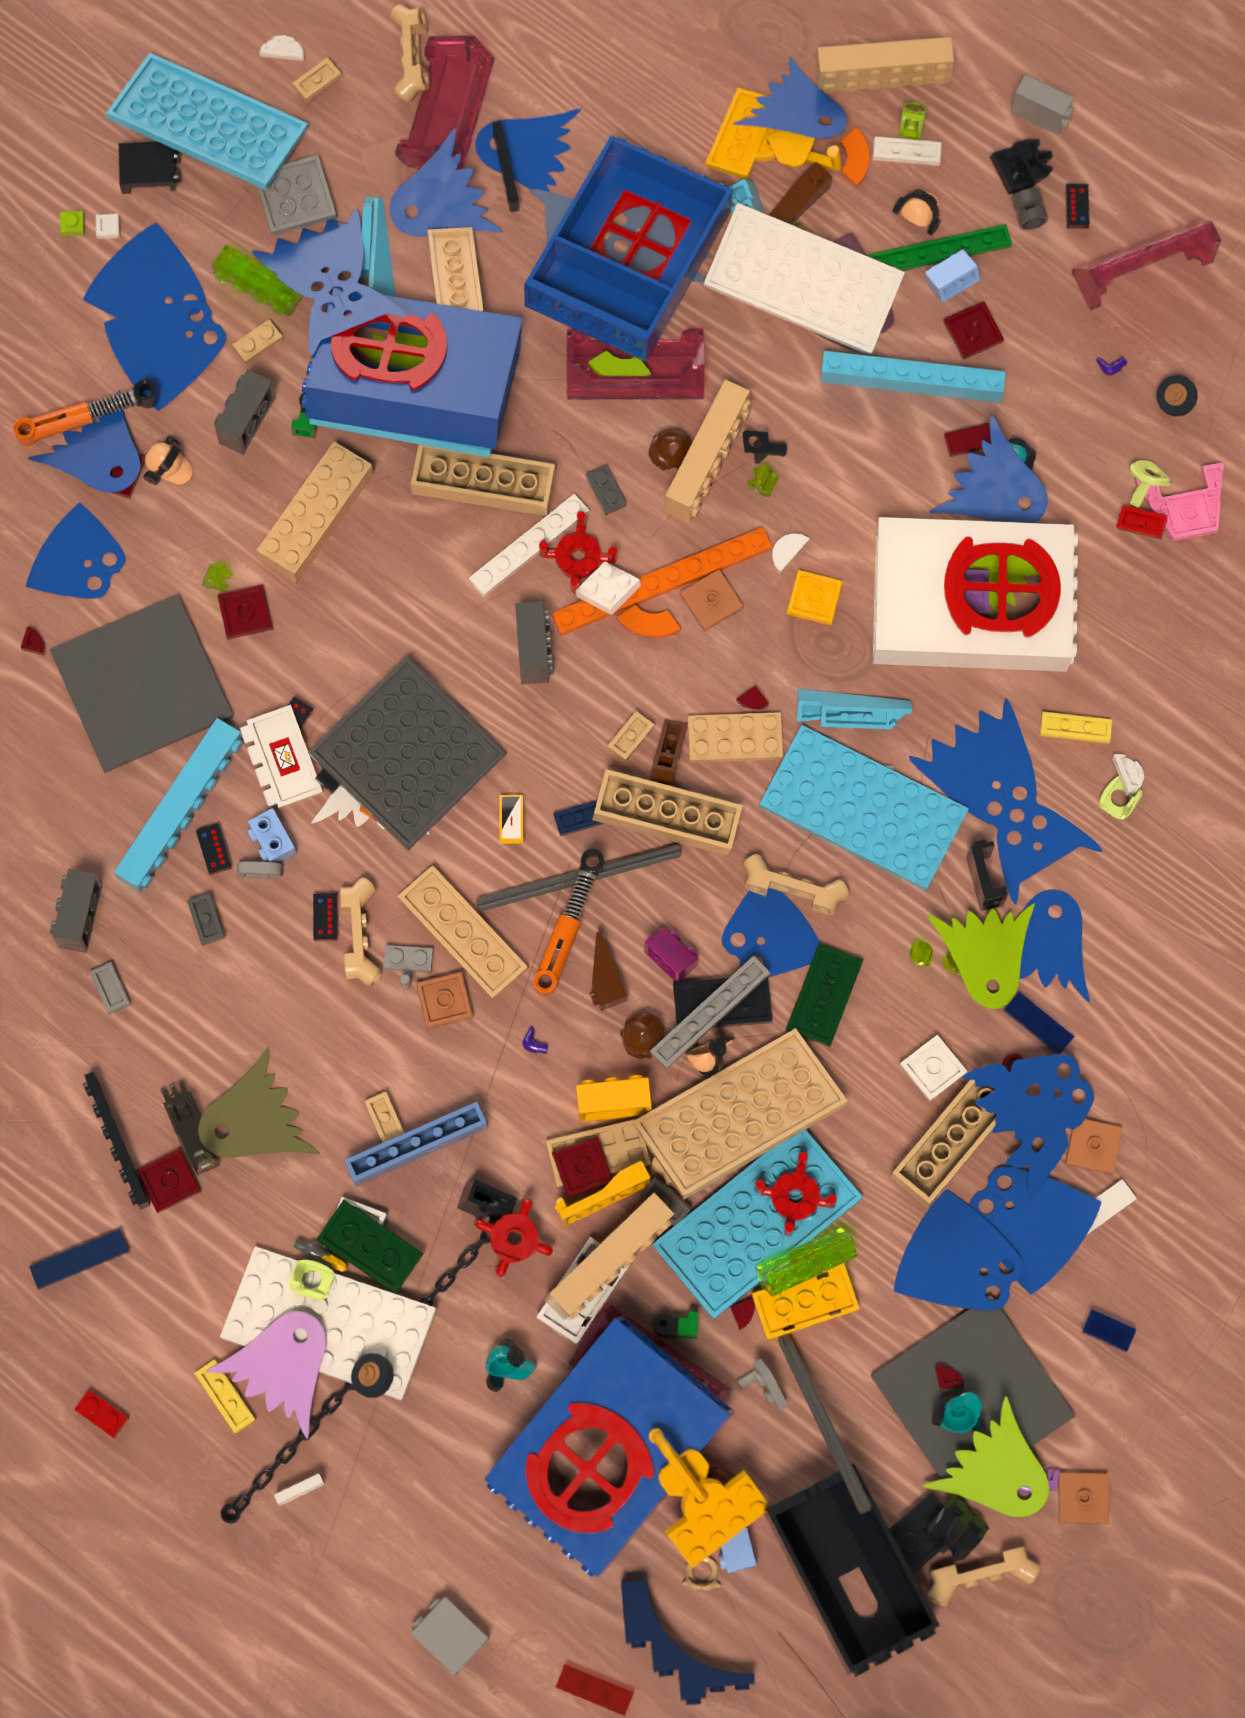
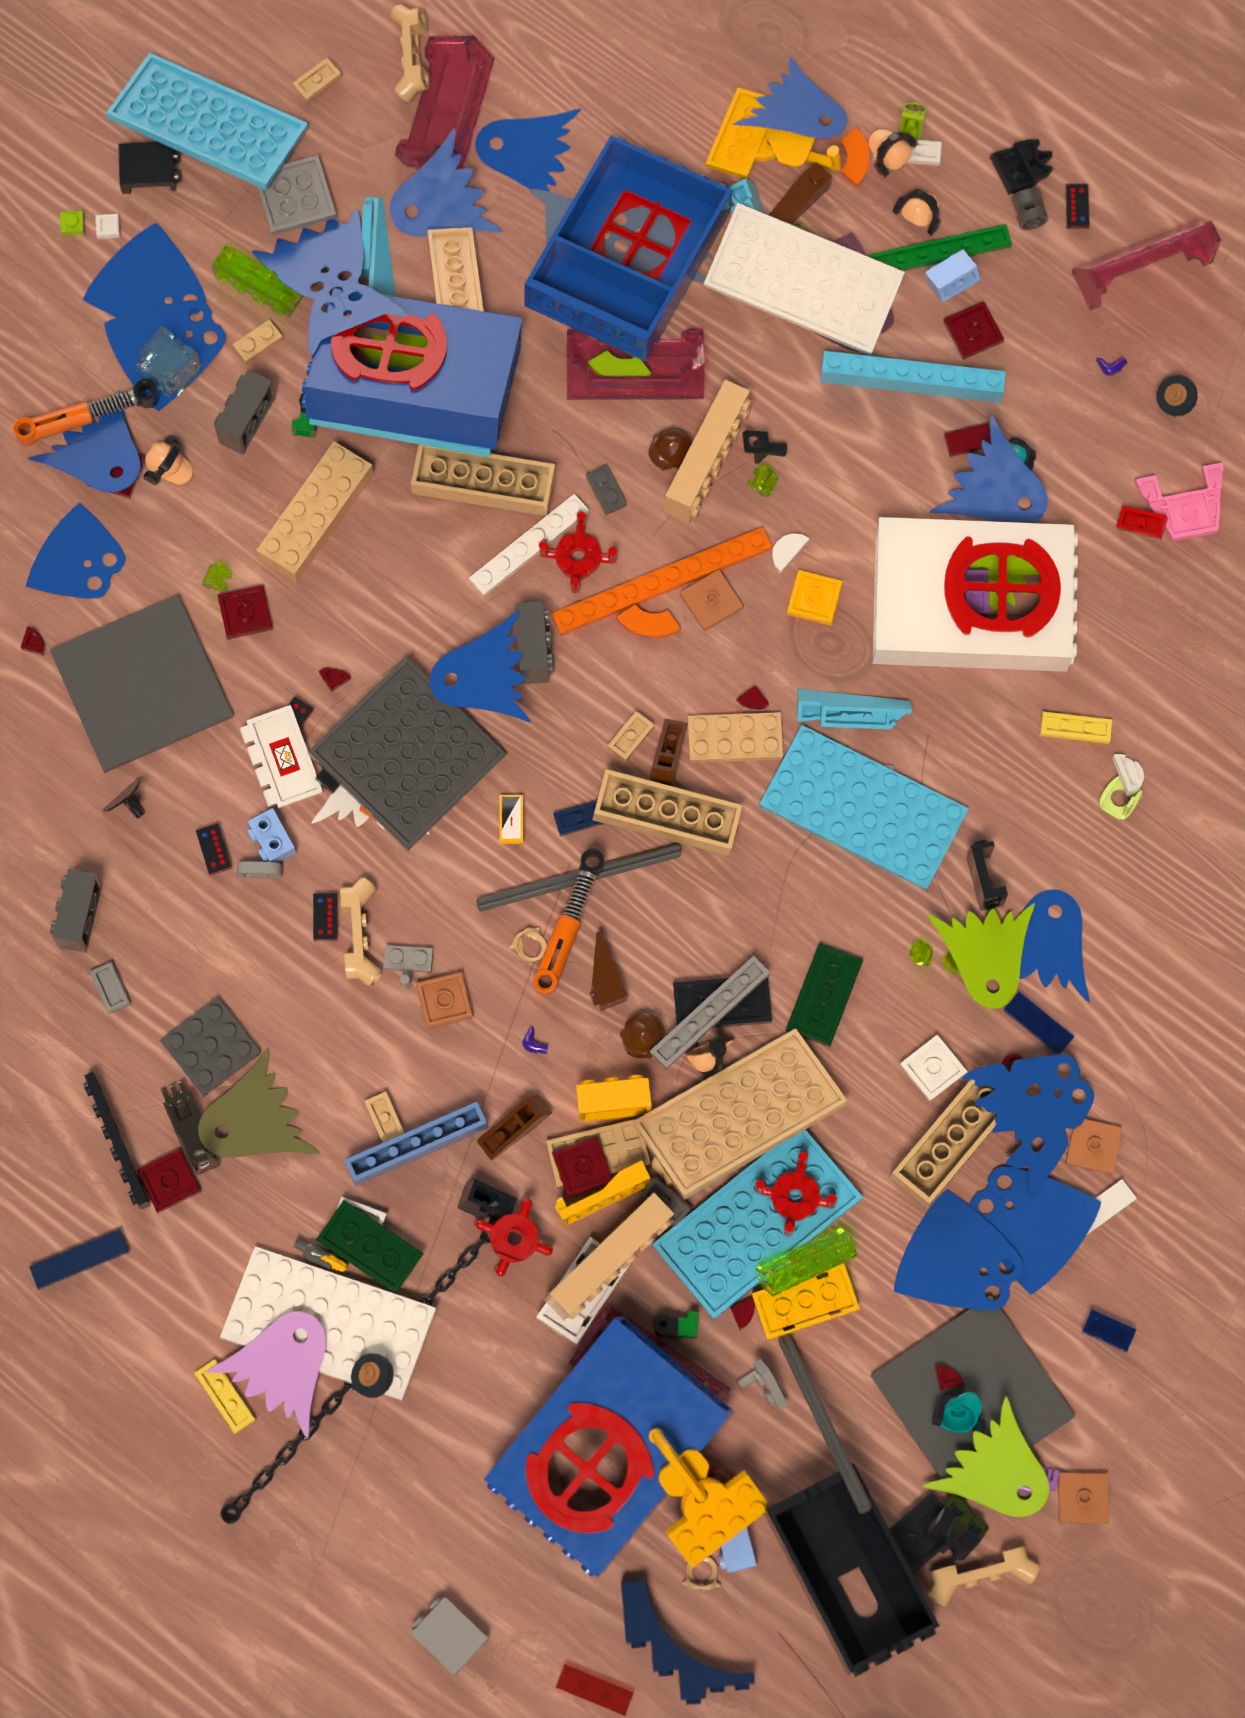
(101, 1414): red plate -> none
(125, 797): none -> shield
(167, 362): none -> clear light blue piece
(178, 805): medium azure brick -> none
(205, 919): dark grey plate -> none
(210, 1047): none -> dark grey plate
(282, 48): white tile -> none
(299, 1489): white tile -> none
(304, 1266): yellowish green piece -> none
(334, 678): none -> dark red tile
(462, 932): tan plate -> none
(482, 673): none -> blue piece
(505, 166): black tile -> none
(508, 1362): teal cap -> none
(514, 1126): none -> reddish brown slope
(518, 946): none -> tan piece
(608, 588): white plate -> none
(670, 954): magenta slope -> none
(787, 933): blue piece -> none
(824, 898): tan plate -> none
(884, 65): tan brick -> none
(891, 150): none -> cap
(1002, 756): blue piece -> none
(1042, 105): light grey brick -> none
(1146, 480): yellowish green piece -> none

